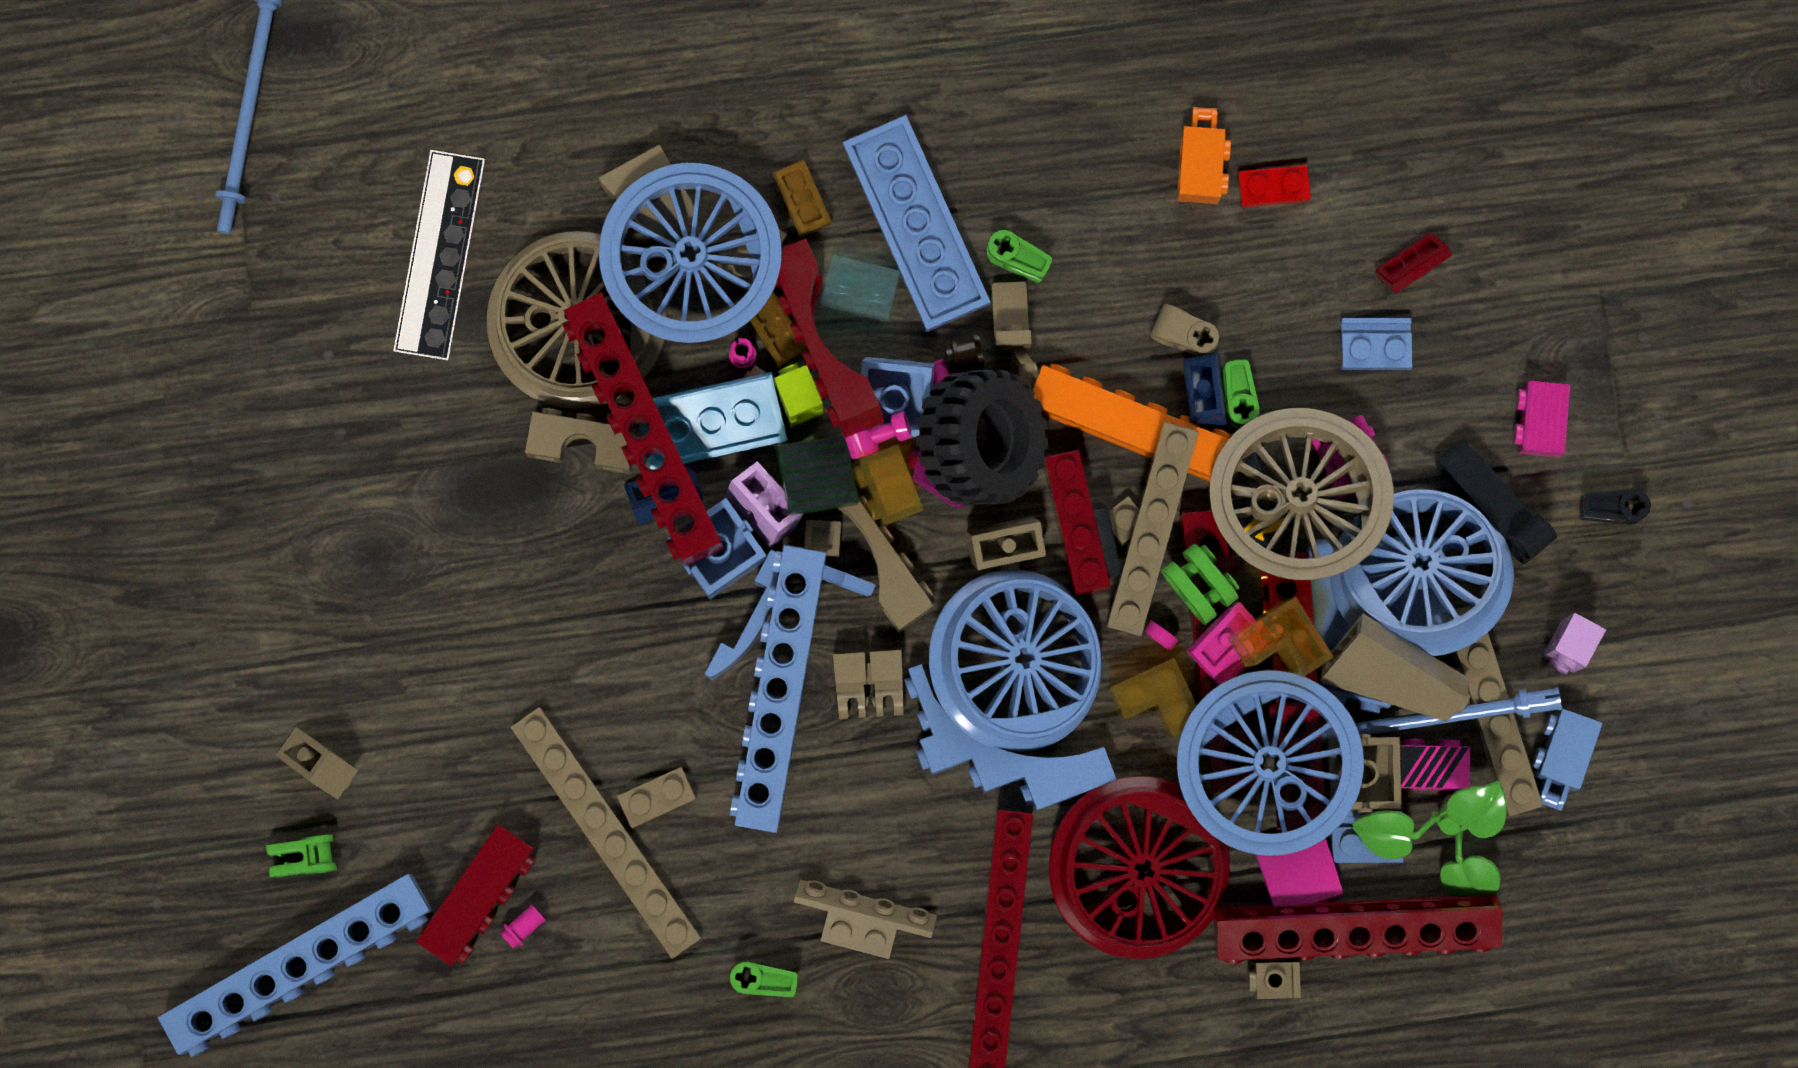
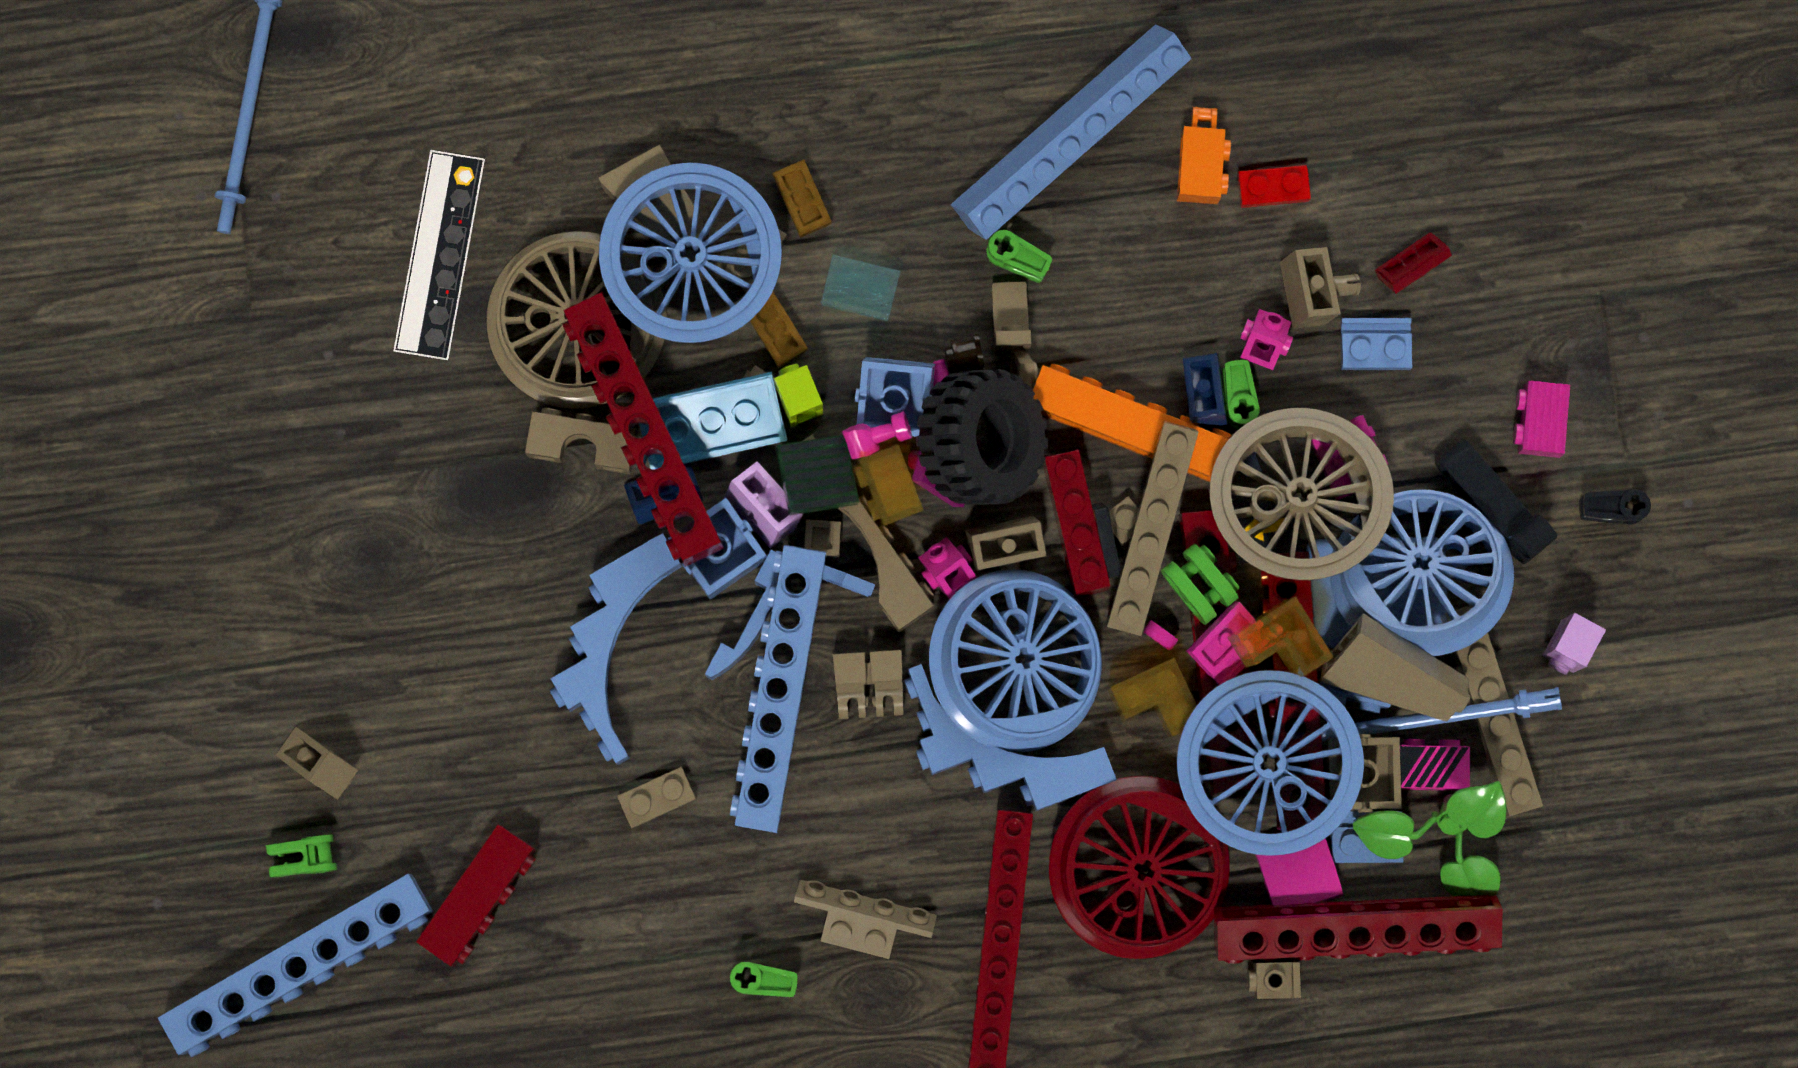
(522, 926): dark pink pin -> none
(606, 833): dark tan plate -> none
(621, 588): none -> medium blue arch
(741, 361): dark pink pin -> none
(848, 392): dark red arch -> none
(916, 223): medium blue plate -> none
(947, 567): none -> dark pink brick
(1071, 131): none -> medium blue brick
(1177, 330): dark tan piece -> none
(1266, 339): none -> dark pink brick
(1313, 288): none -> dark tan brick
(1565, 755): medium blue brick -> none

